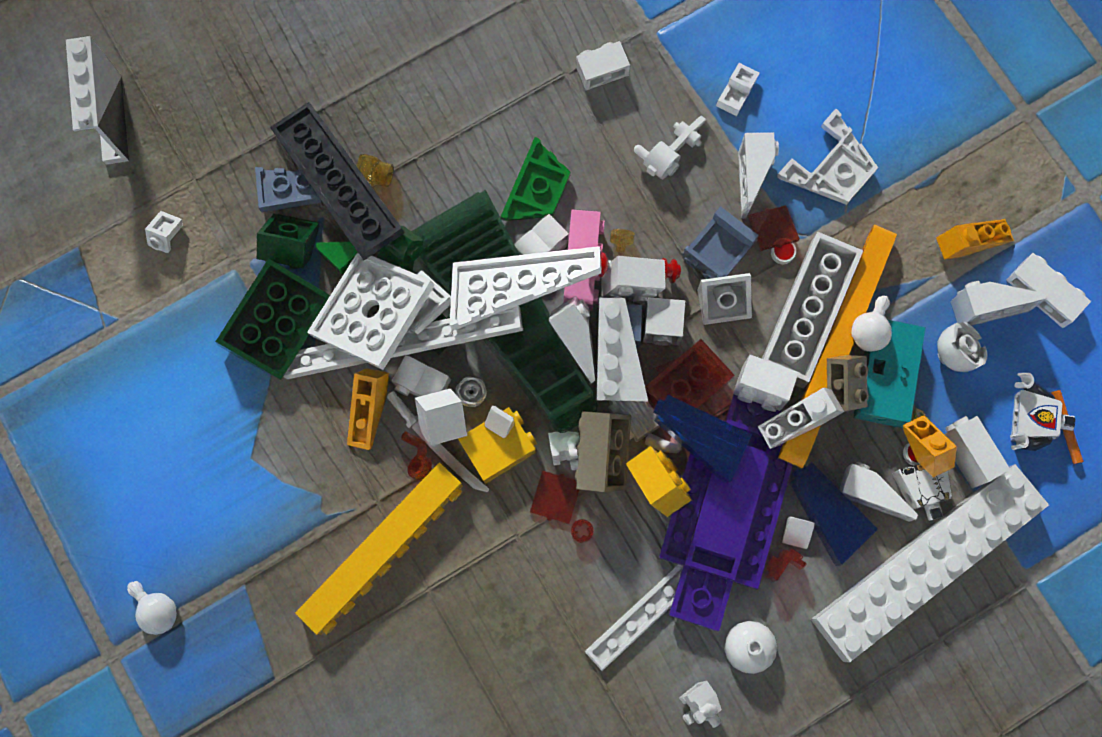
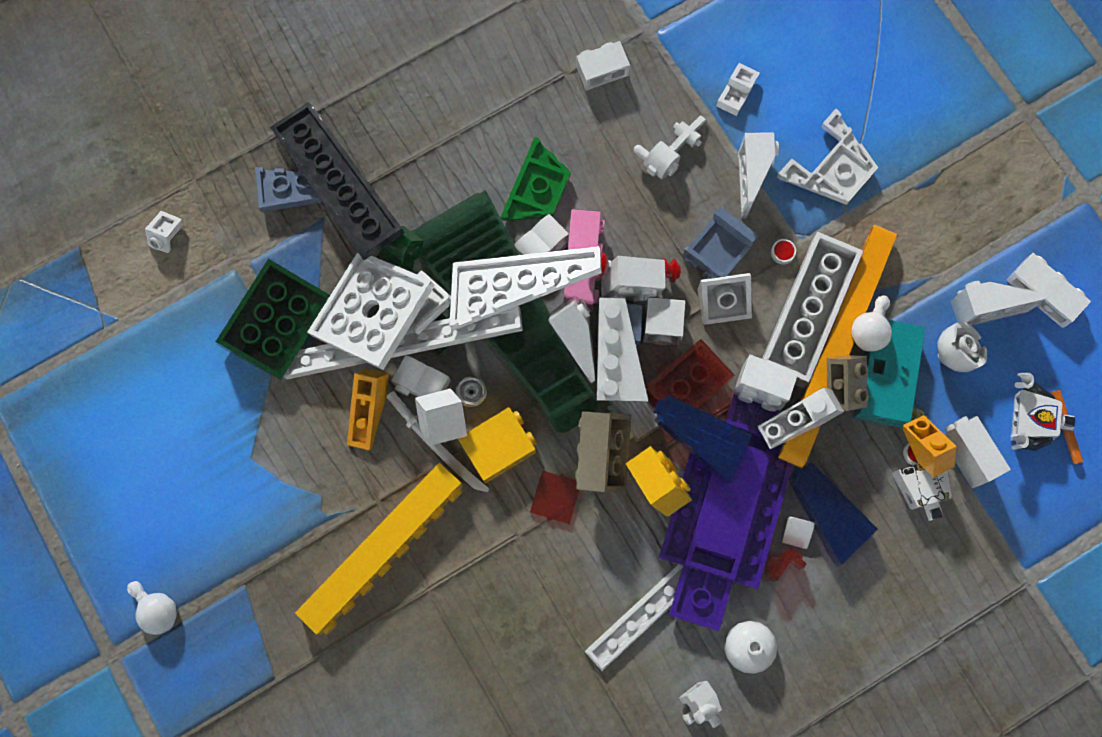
(97, 97): white panel -> none
(287, 240): dark green slope -> none
(337, 254): green slope -> none
(375, 170): clear yellow piece -> none
(420, 464): clear red plate -> none
(499, 422): white slope -> none
(564, 447): white piece -> none
(579, 523): clear red bush -> none
(622, 238): clear yellow tile -> none
(663, 445): white arm -> none
(773, 227): clear red piece -> none
(871, 490): white slope -> none
(928, 563): white brick -> none
(973, 238): light orange slope -> none

